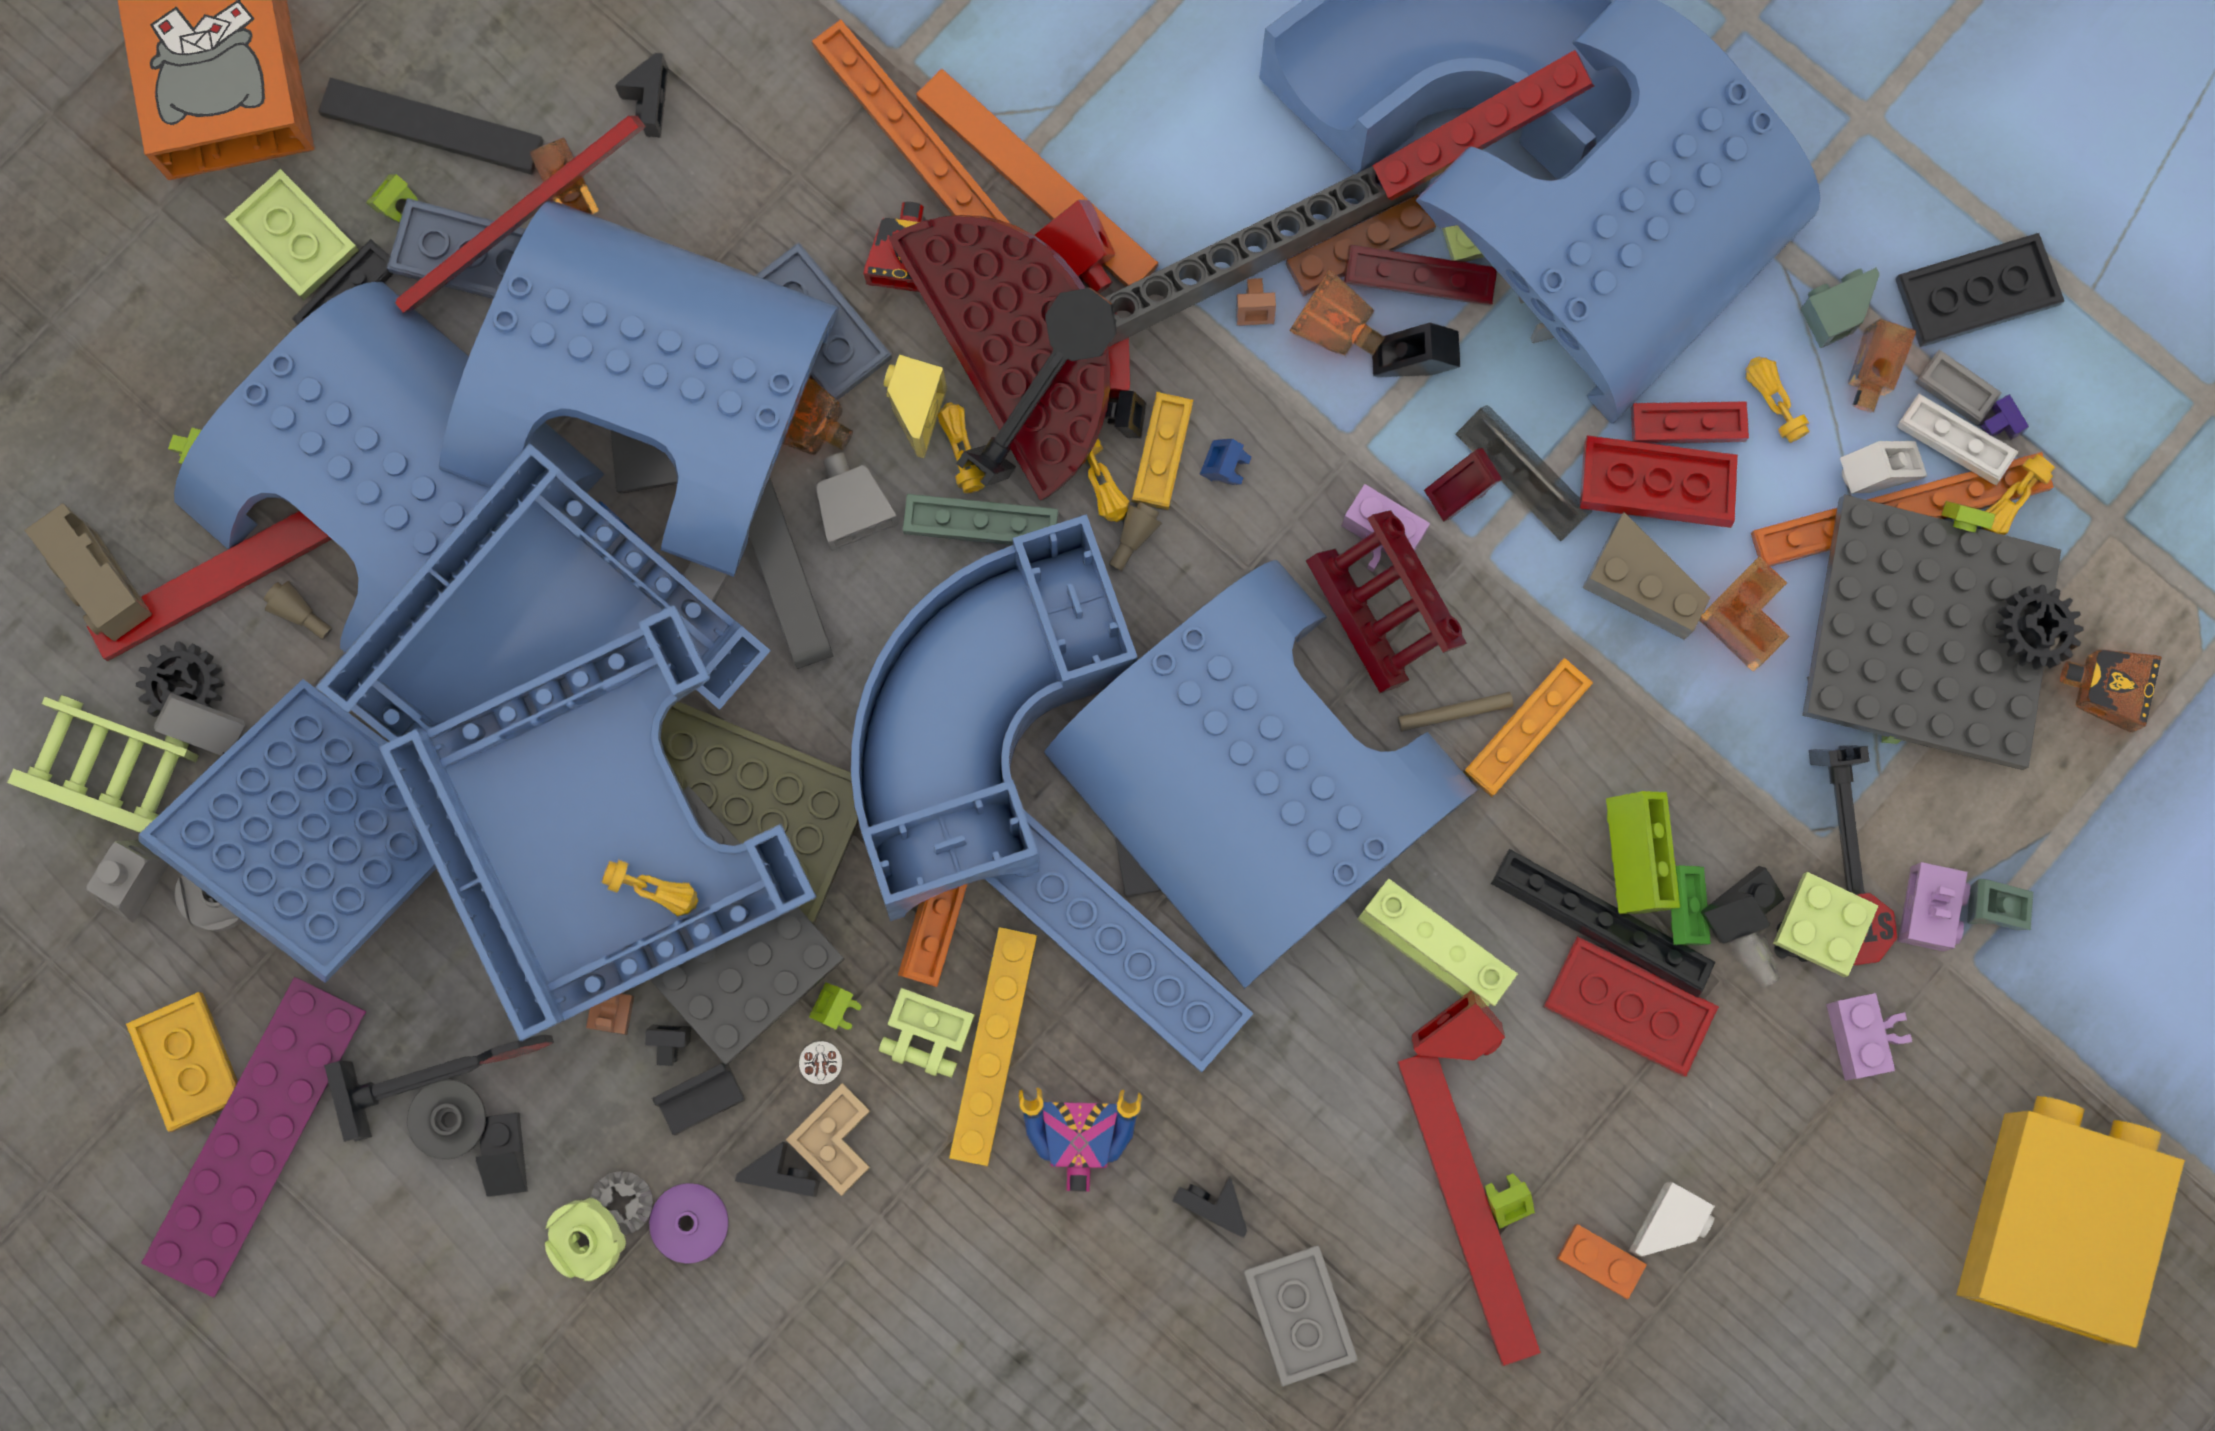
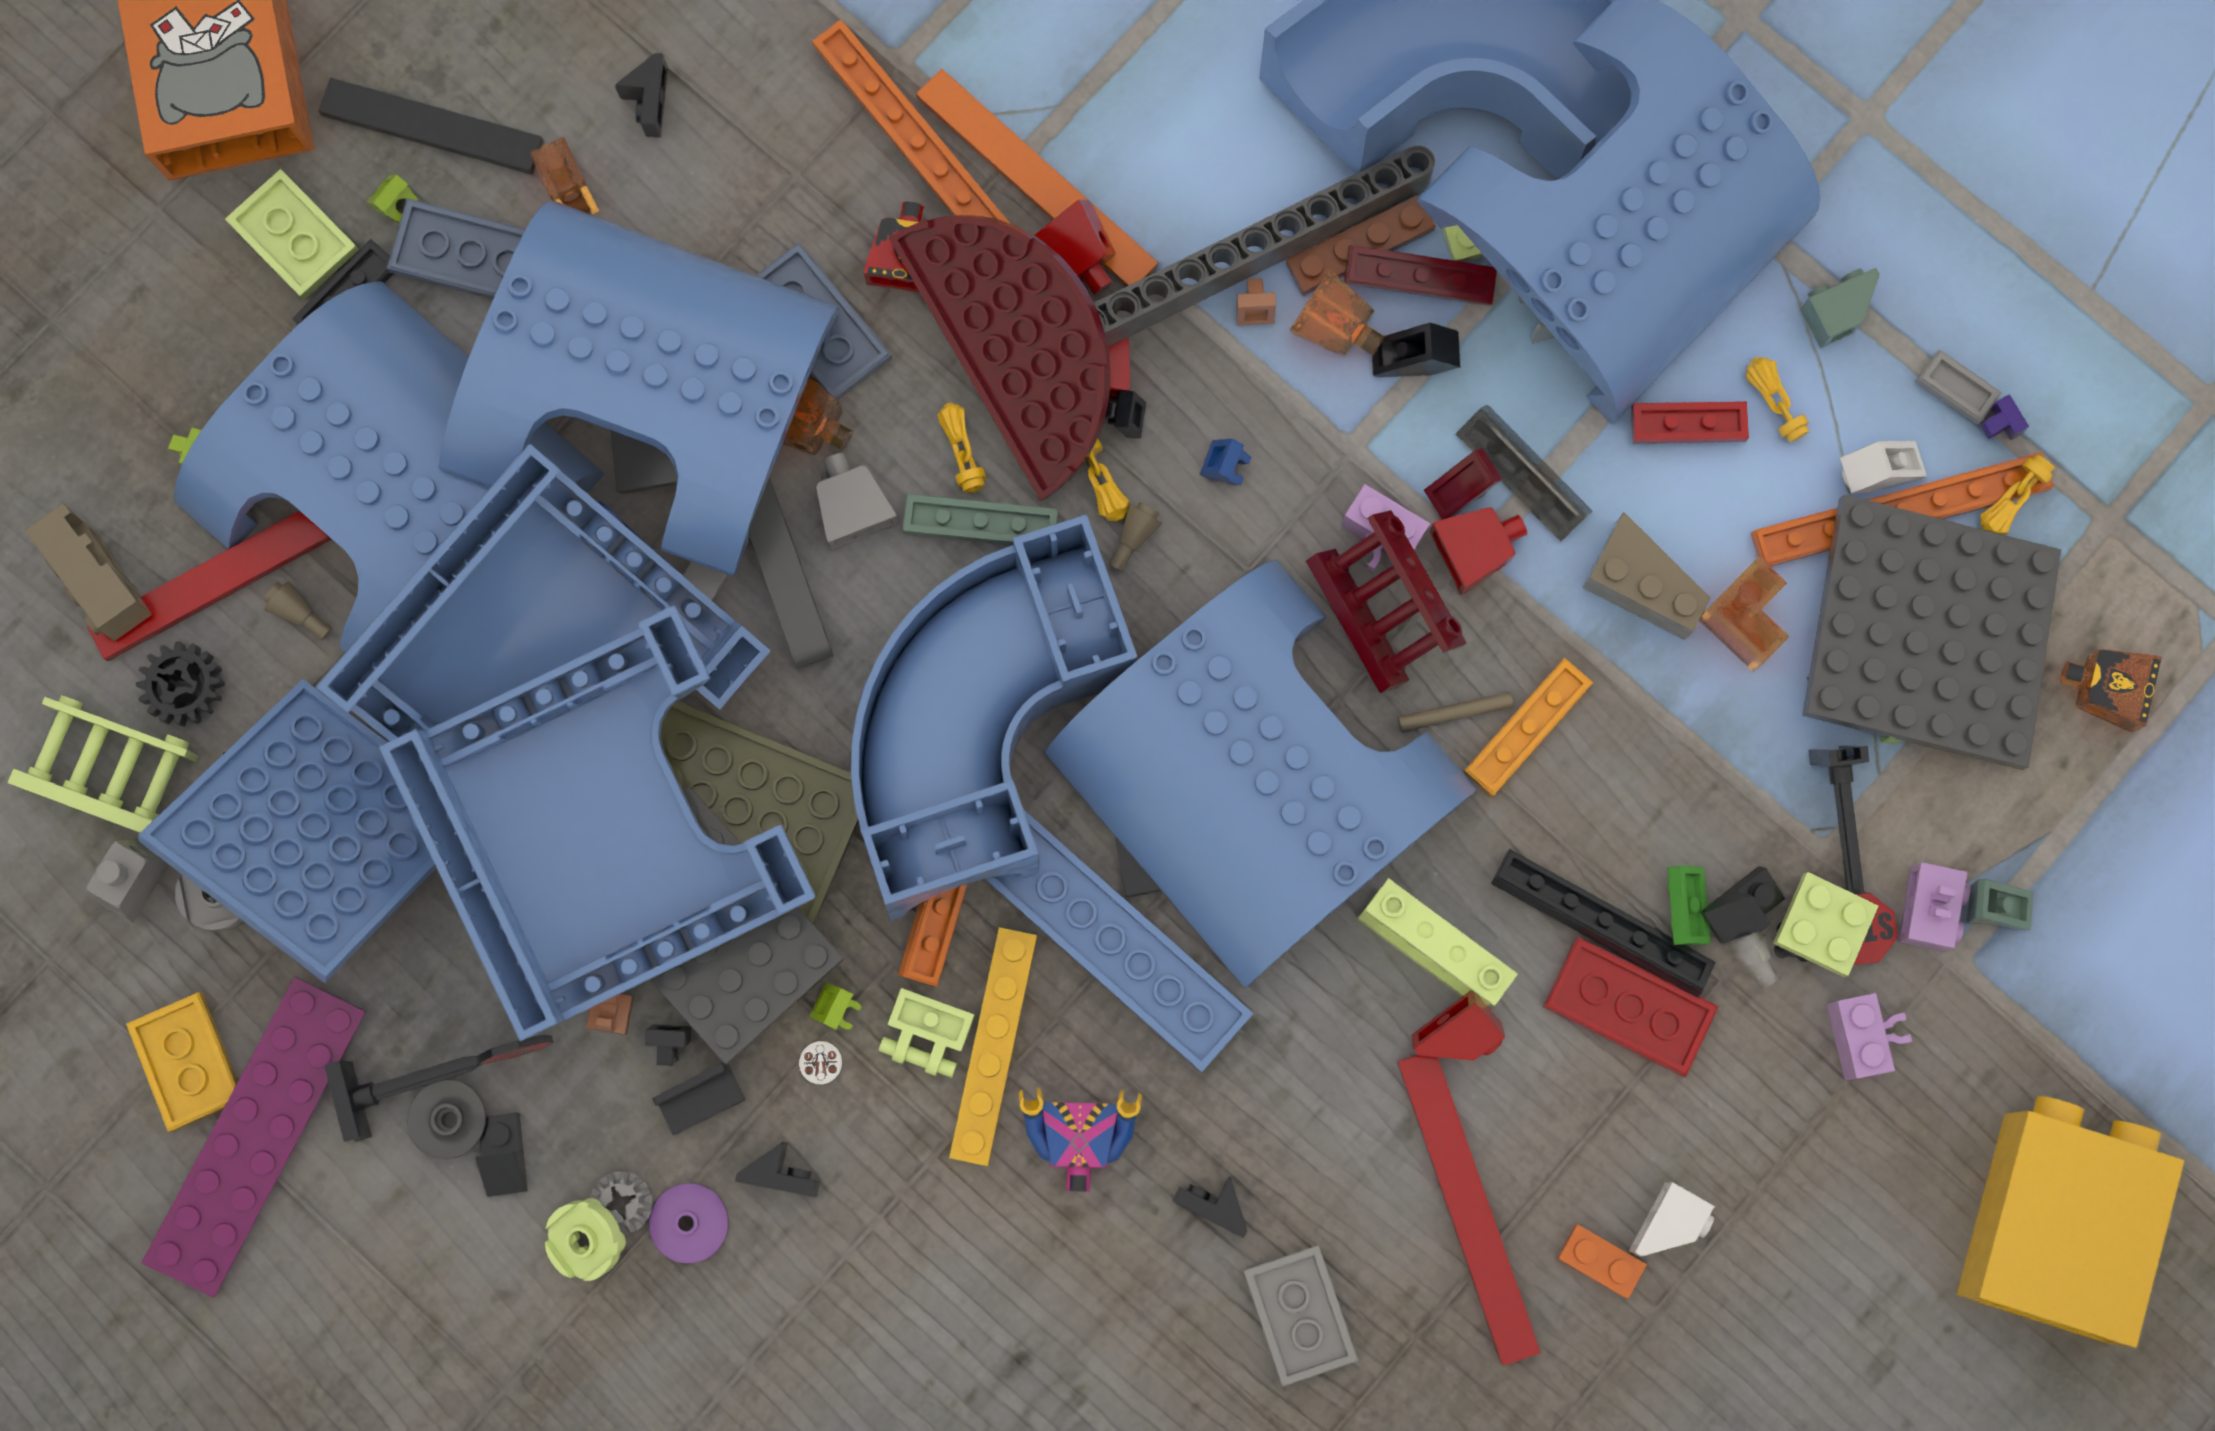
(198, 724): light grey tile -> none
(519, 213): red tile -> none
(676, 897): yellow piece -> none
(822, 1142): tan plate -> none
(916, 398): light yellow slope -> none
(1078, 328): black piece -> none
(1162, 450): yellow tile -> none
(1476, 545): none -> red torso
(1484, 124): red plate -> none
(1511, 1203): lime tile -> none
(1642, 852): lime brick -> none
(1659, 481): red plate -> none
(1886, 348): clear orange torso -> none
(1957, 439): white tile -> none
(1967, 517): lime plate -> none
(1979, 289): black tile -> none
(2036, 631): black gear -> none

